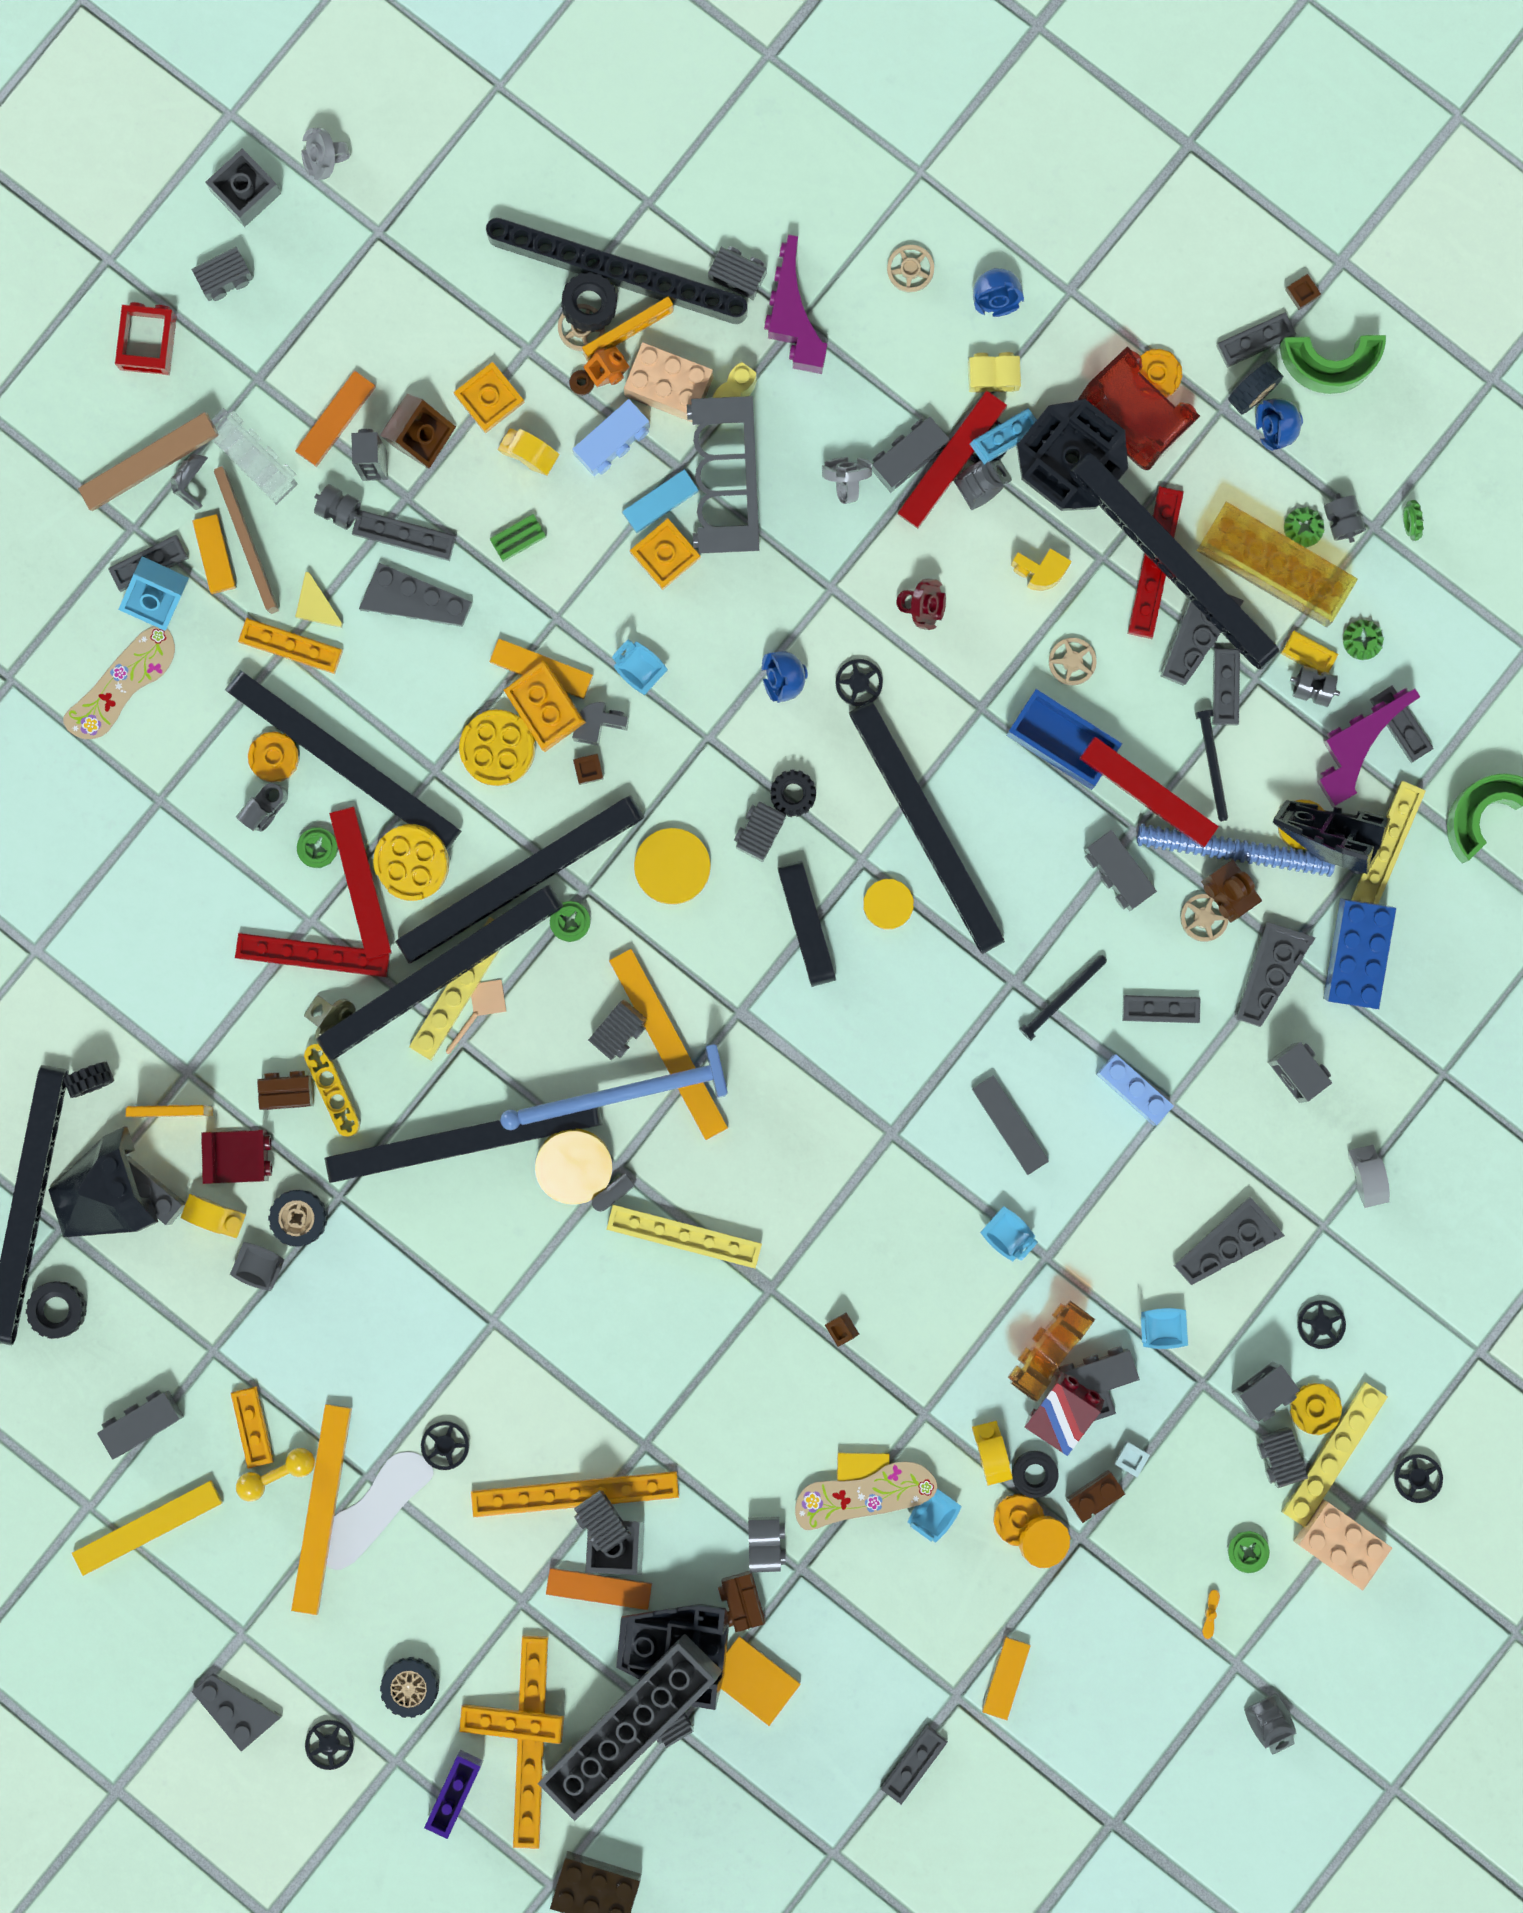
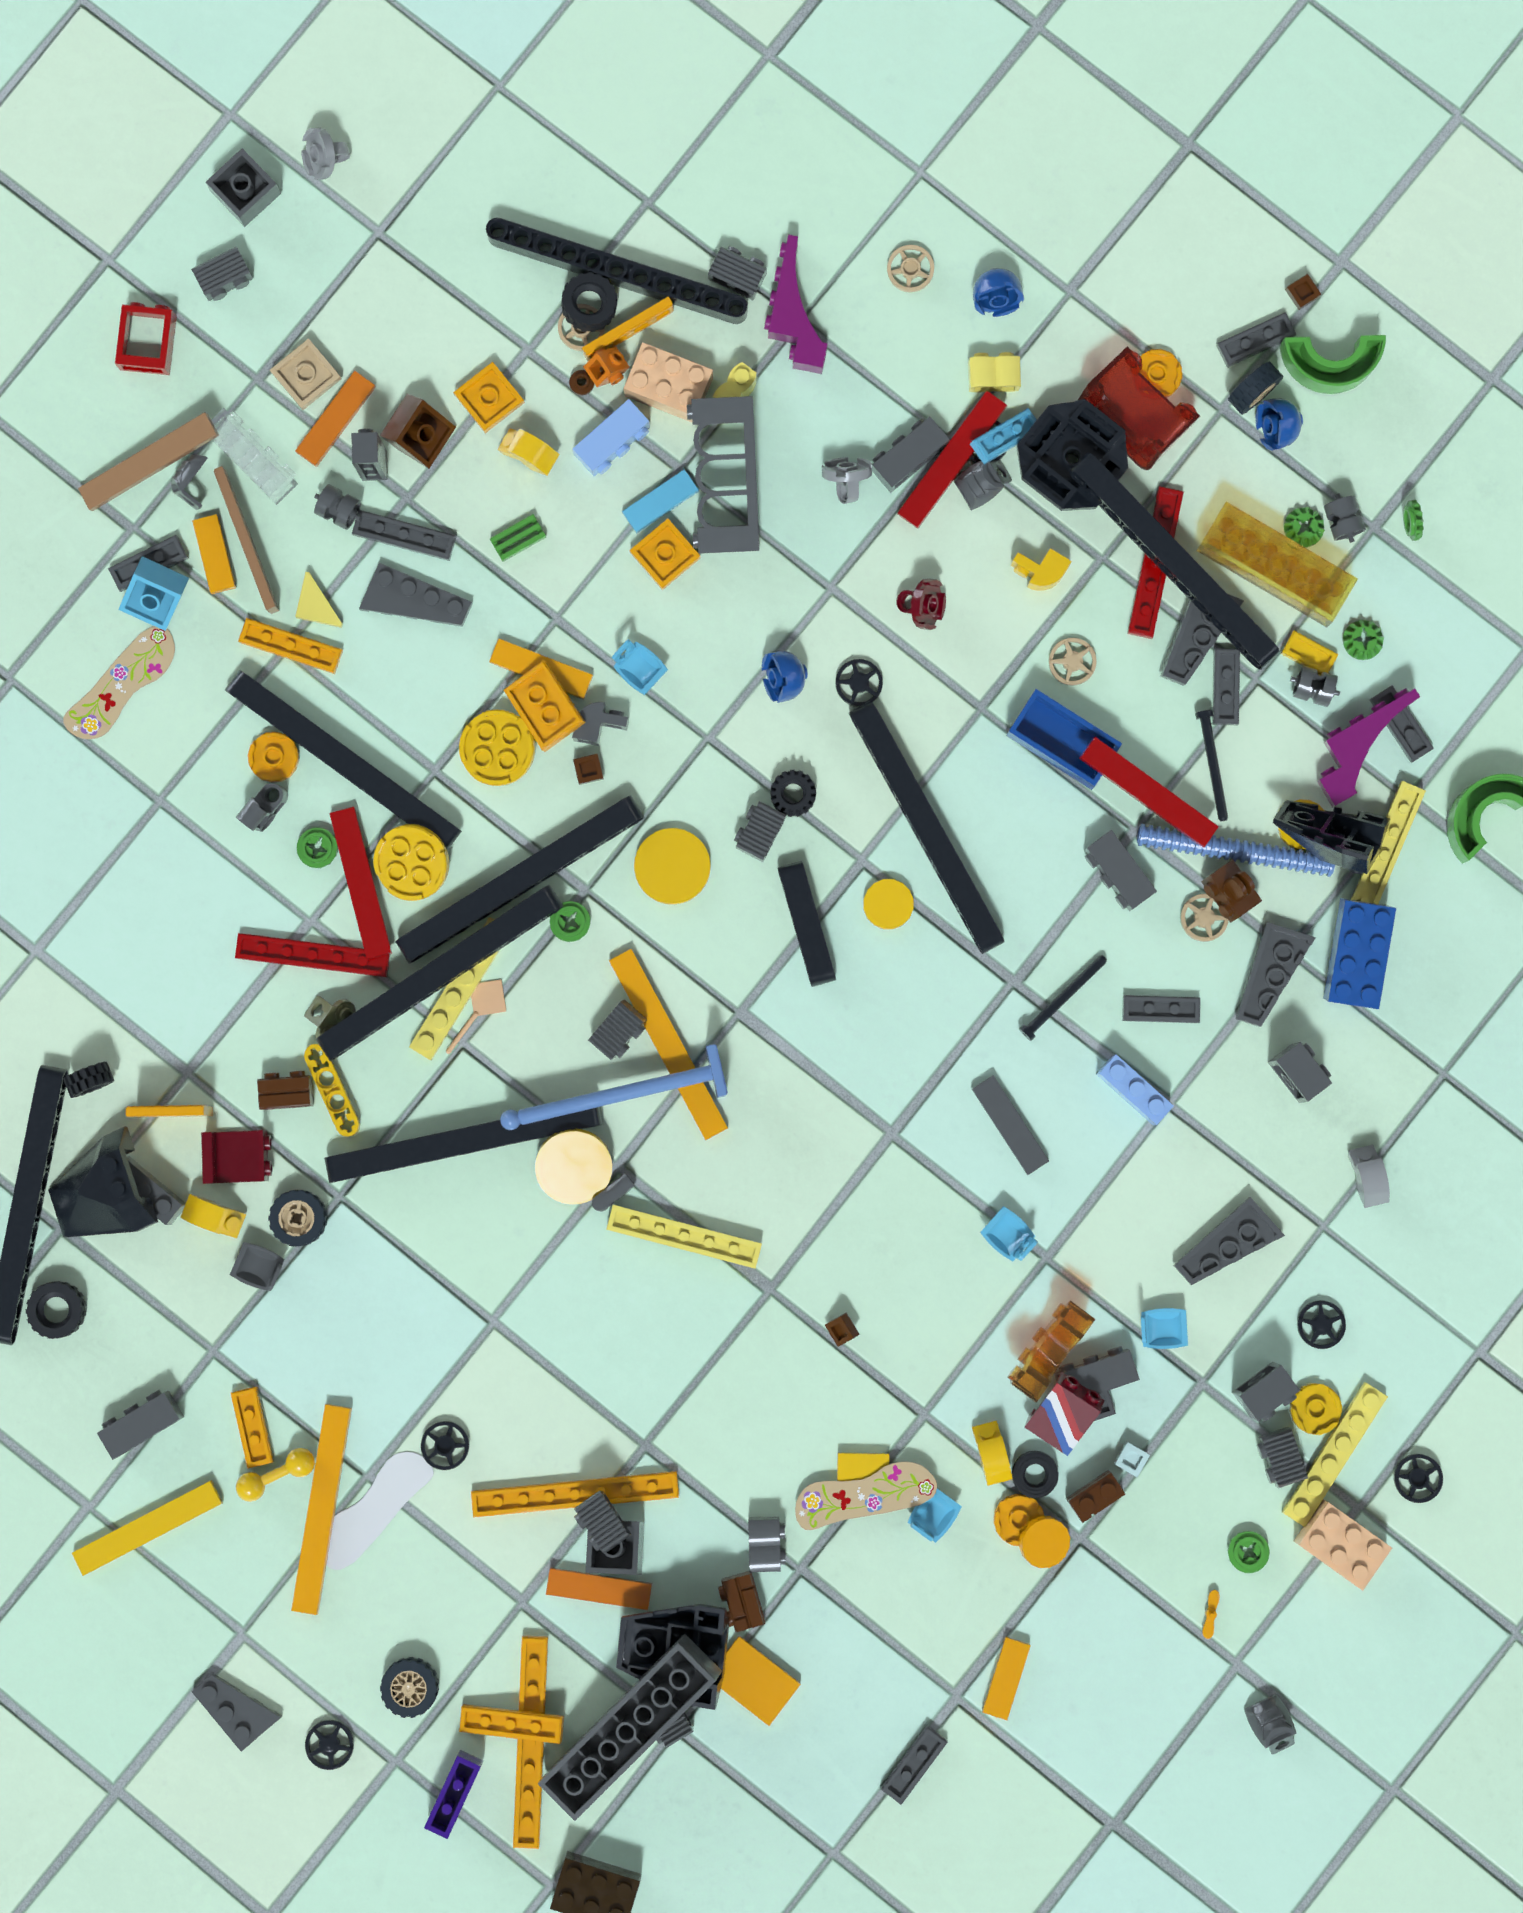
(305, 374): none -> tan plate

